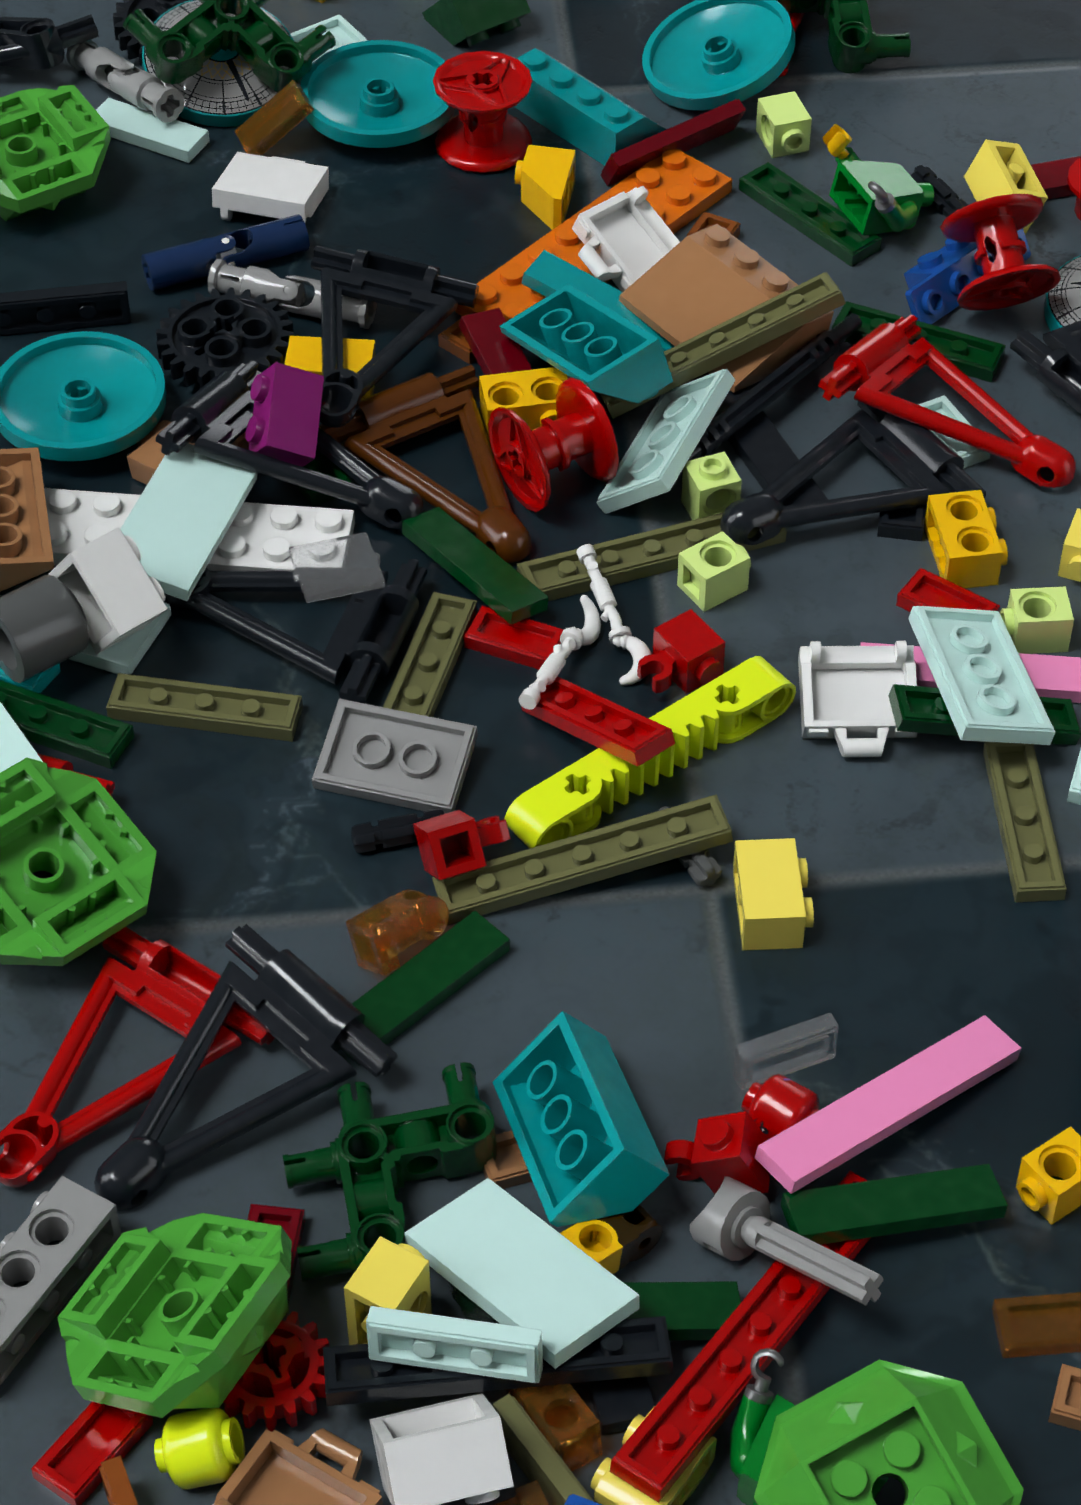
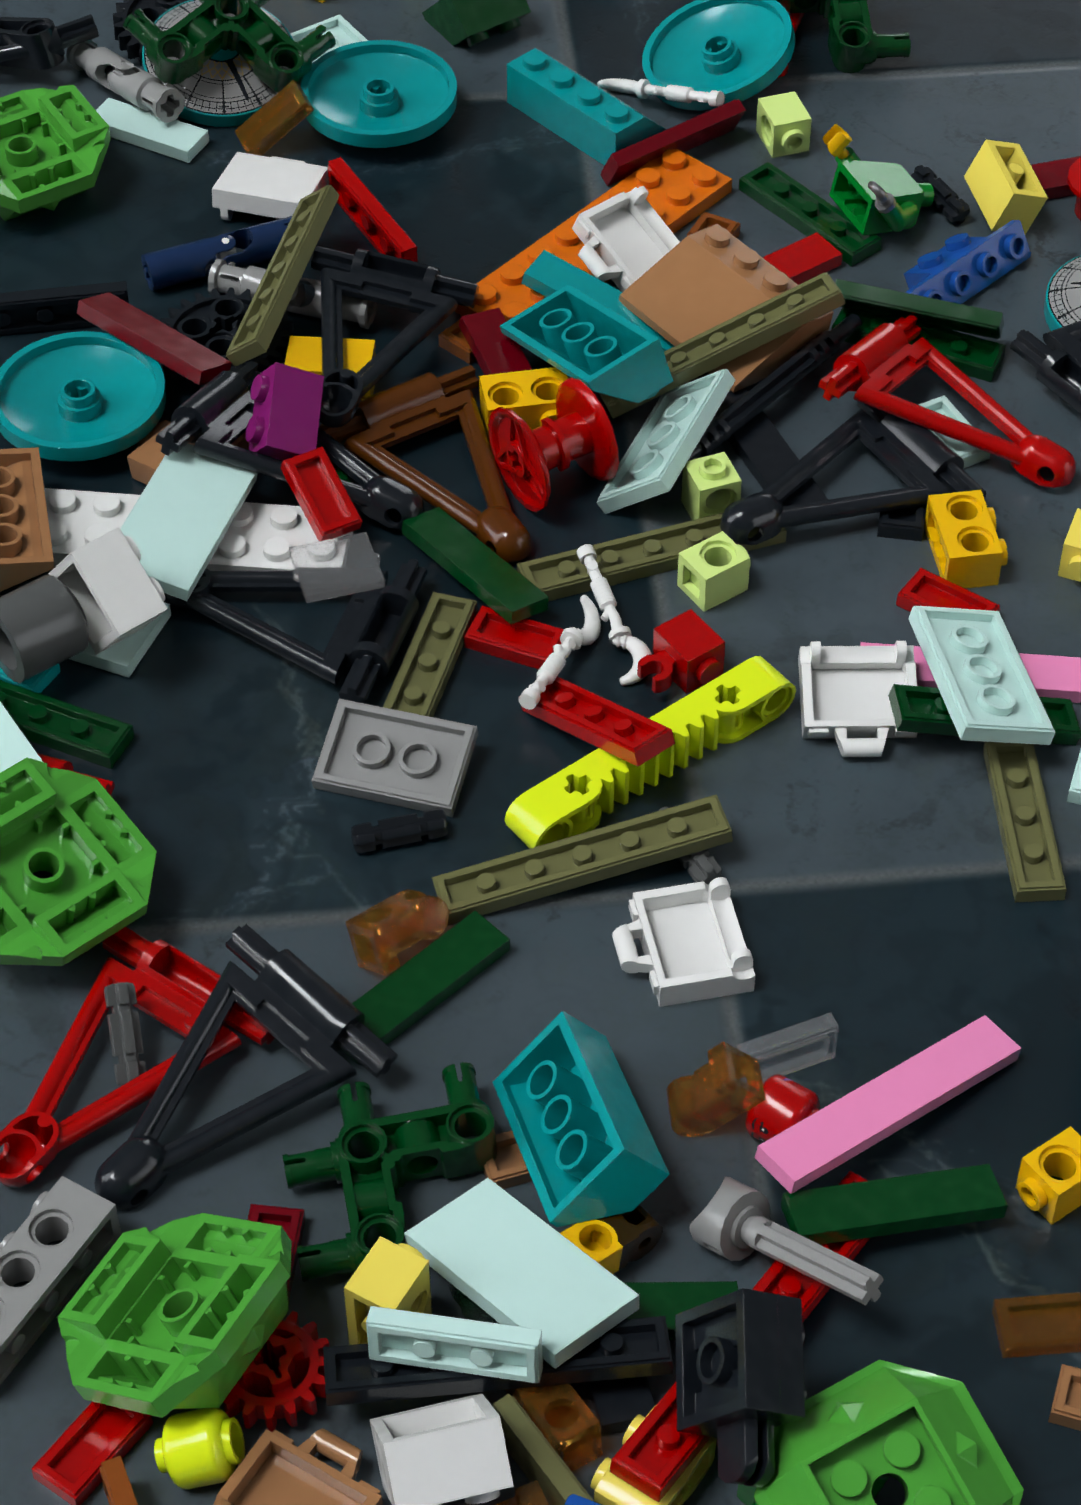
(124, 1031): none -> dark grey axle
(153, 337): none -> dark red tile
(205, 707): olive tile -> none
(282, 276): none -> olive tile
(321, 494): none -> red tile
(368, 213): none -> red tile
(455, 841): red brick -> none
(482, 90): red piece -> none
(547, 182): yellow slope -> none
(672, 92): none -> white piece
(687, 943): none -> white piece
(714, 1092): none -> clear orange leg
(721, 1149): red brick -> none
(741, 1377): none -> black brick
(770, 894): light yellow brick -> none
(806, 258): none -> red tile
(926, 309): none -> dark green tile
(994, 228): red piece -> none
(1039, 619): yellowish green brick -> none

